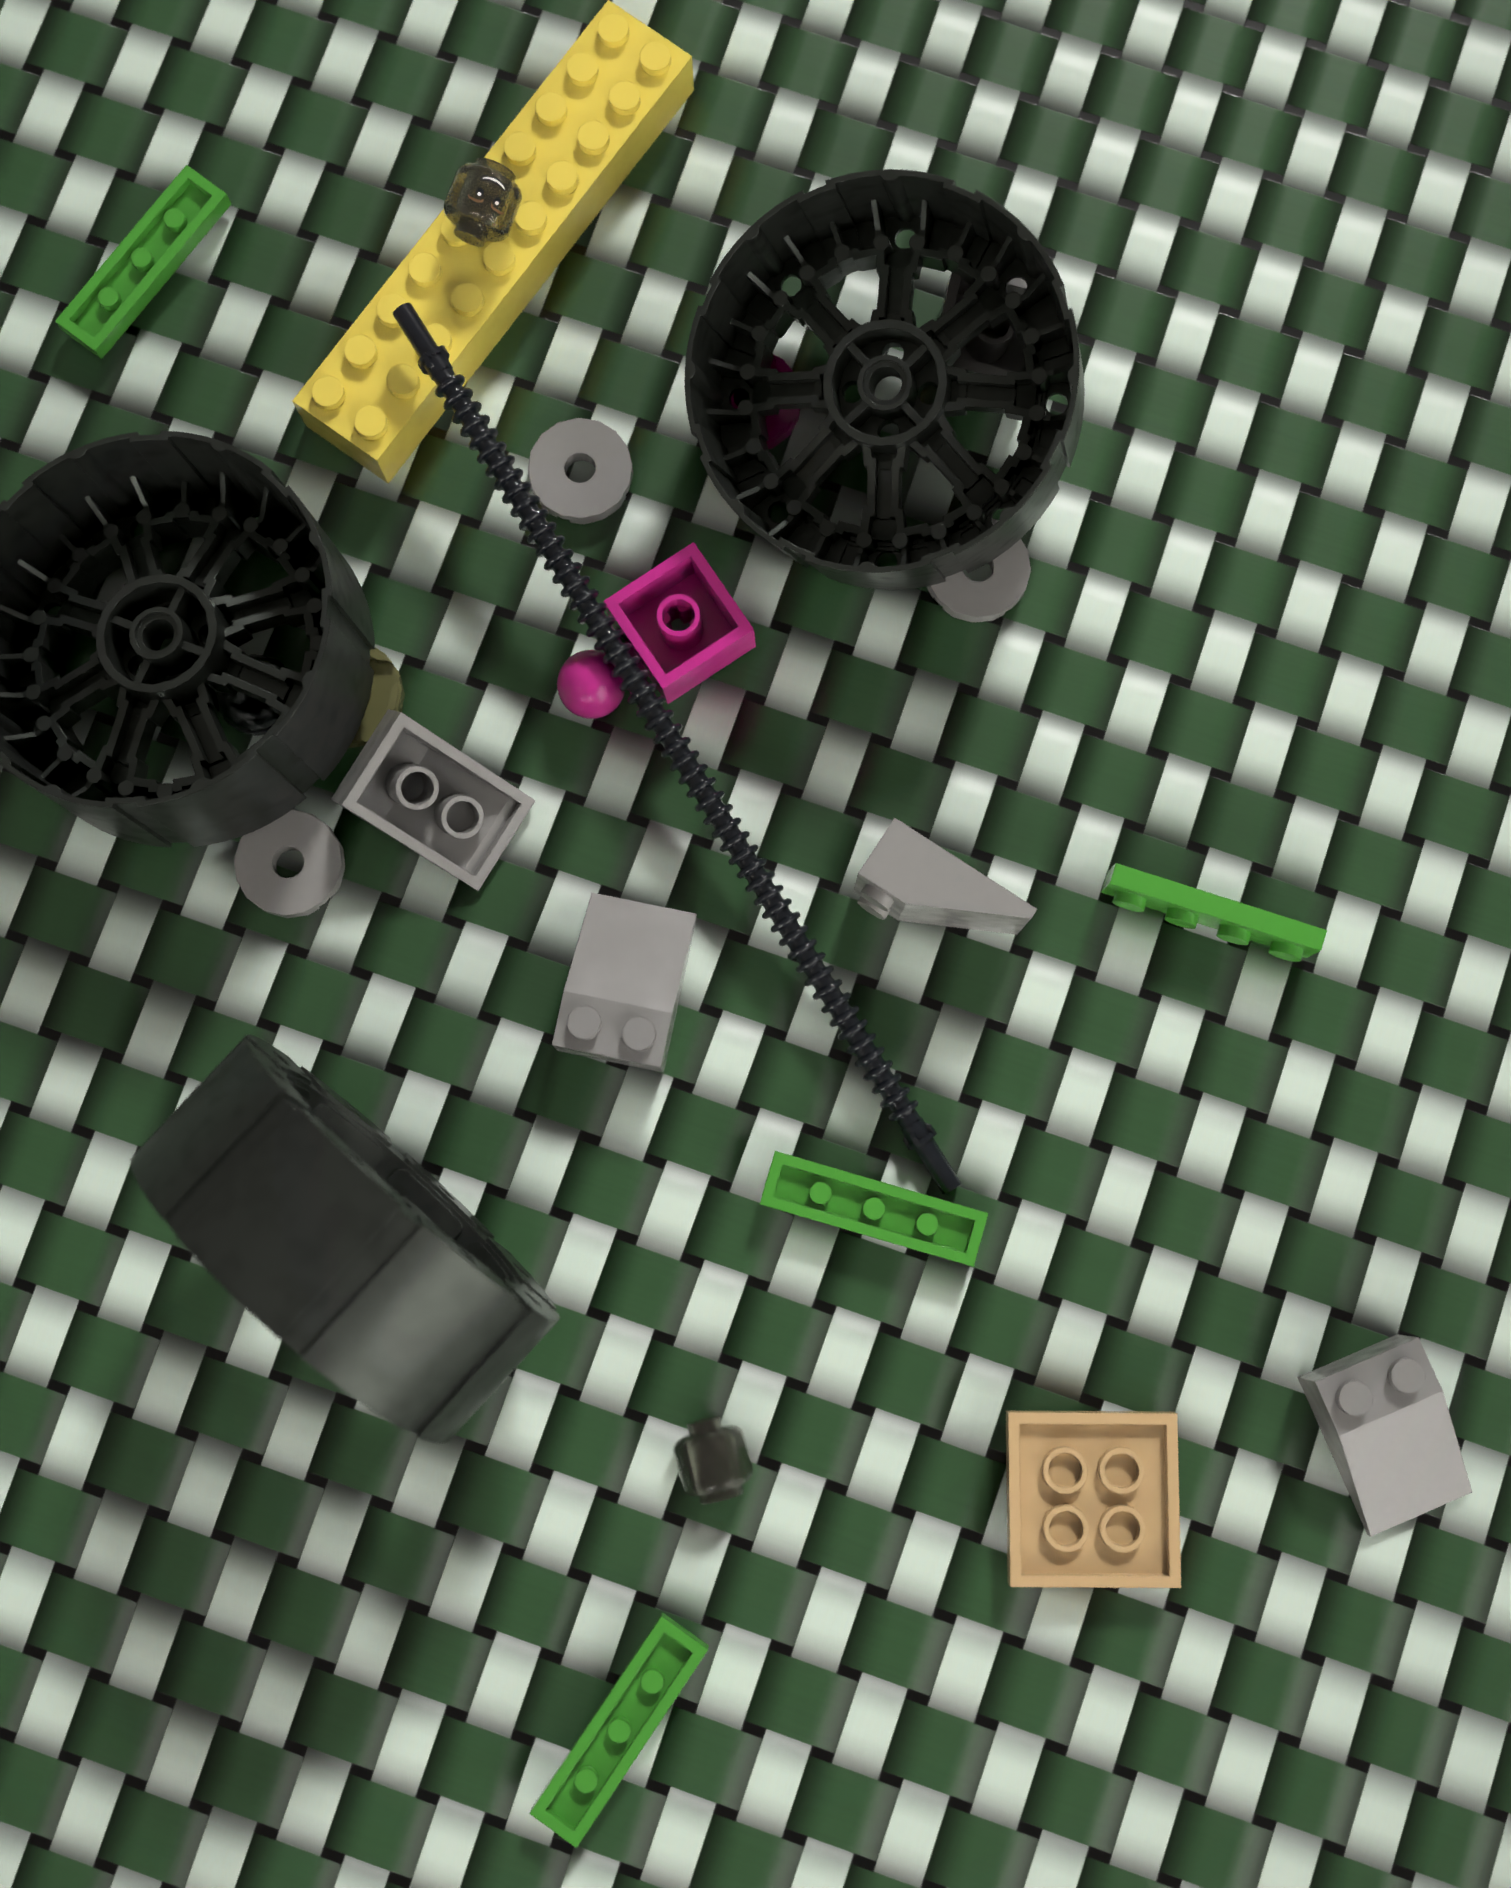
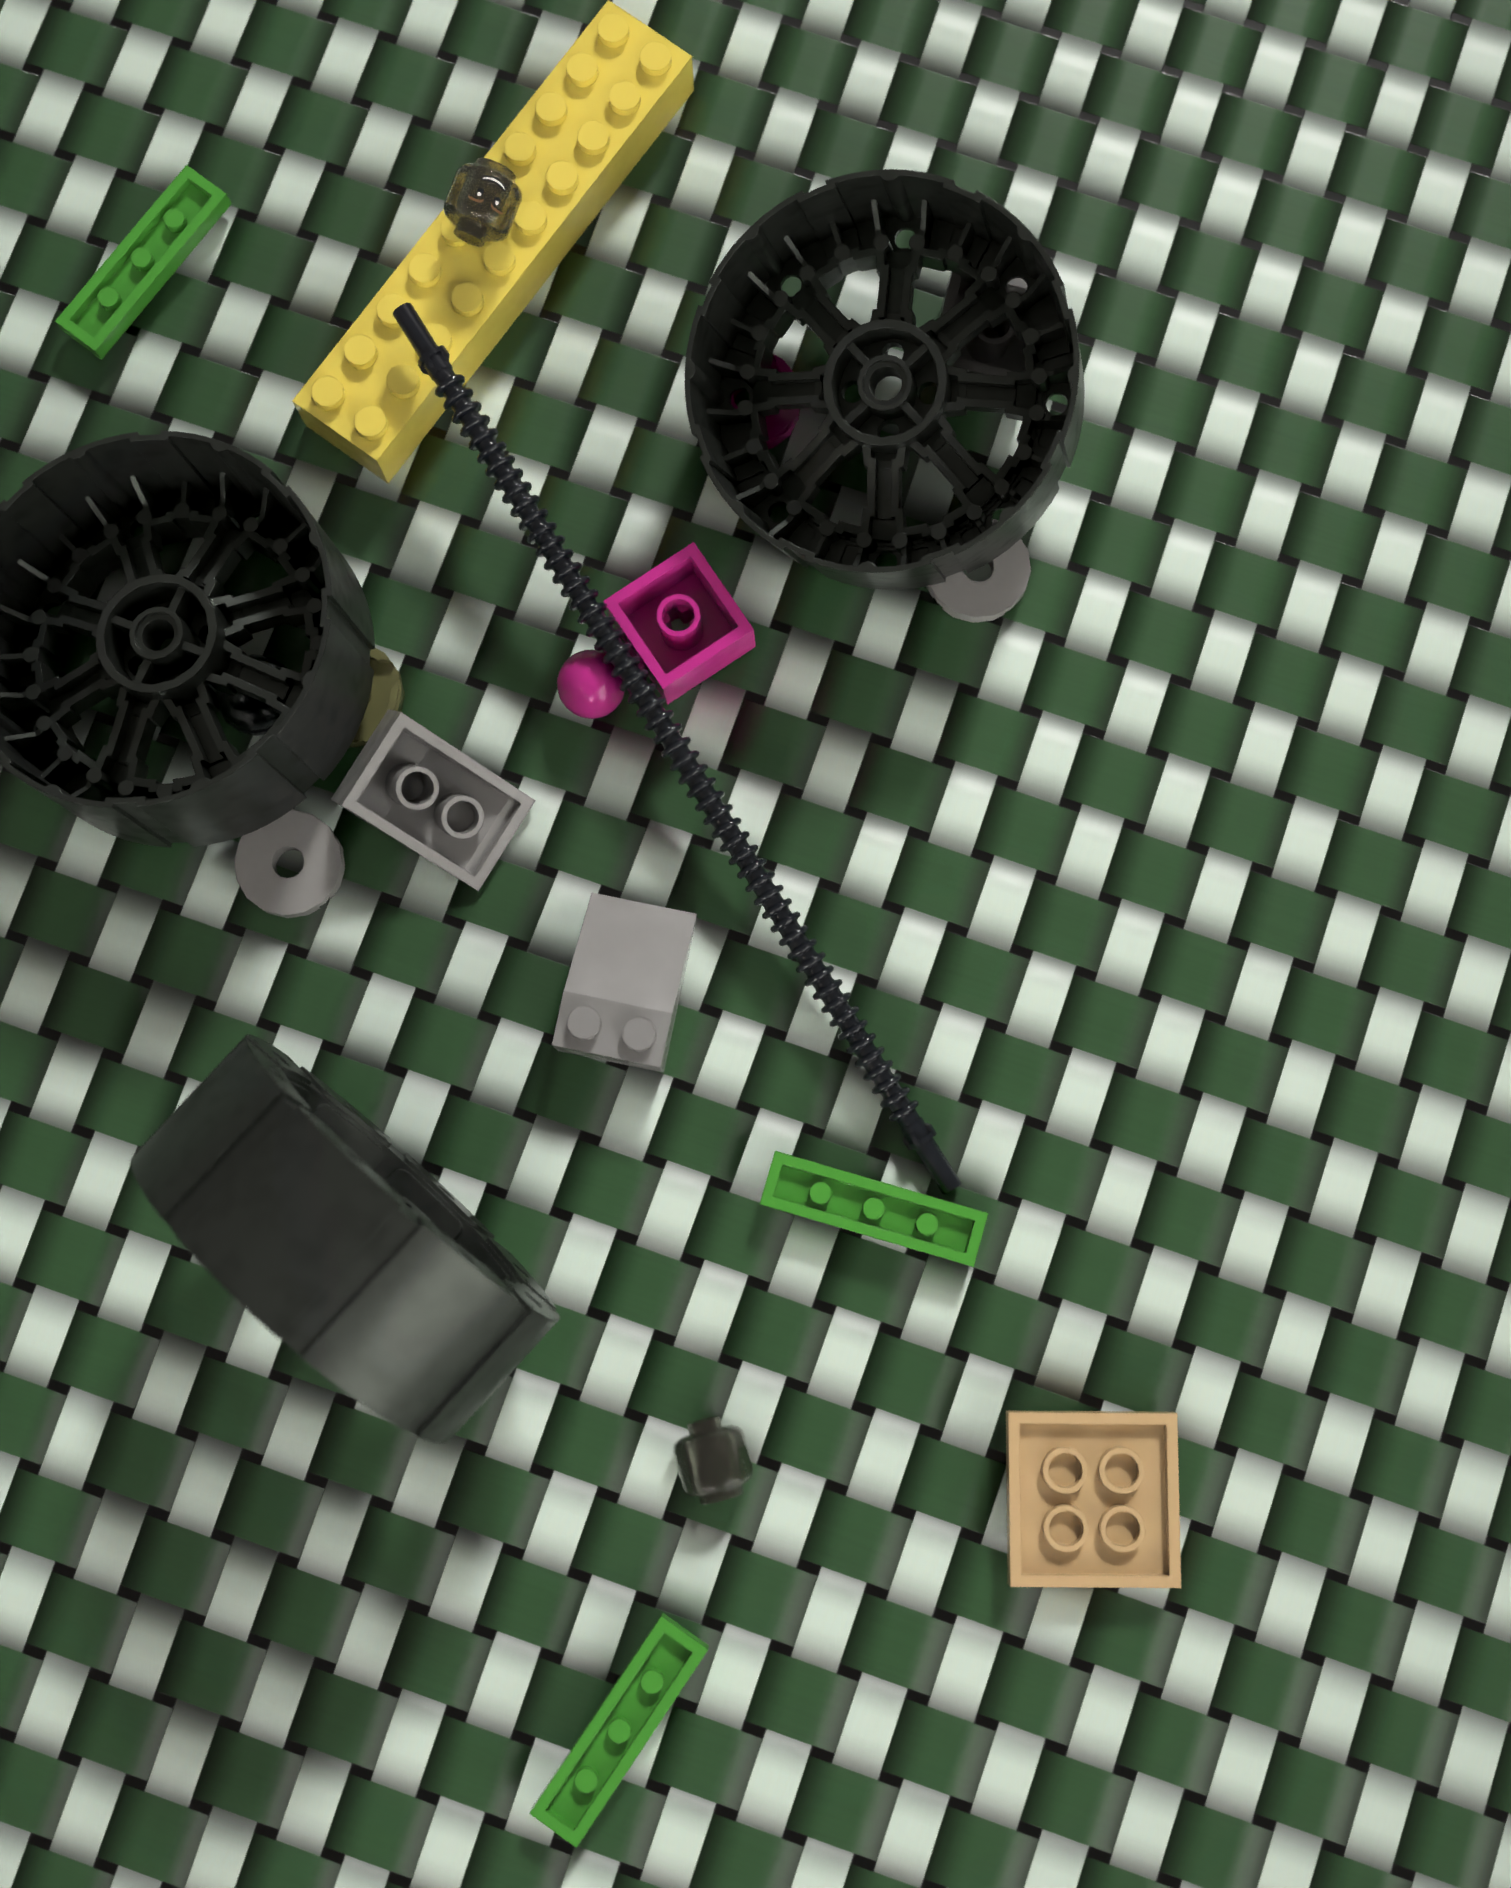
(573, 442): light grey tile -> none
(929, 885): light grey slope -> none
(1233, 920): bright green plate -> none
(1388, 1431): light grey slope -> none

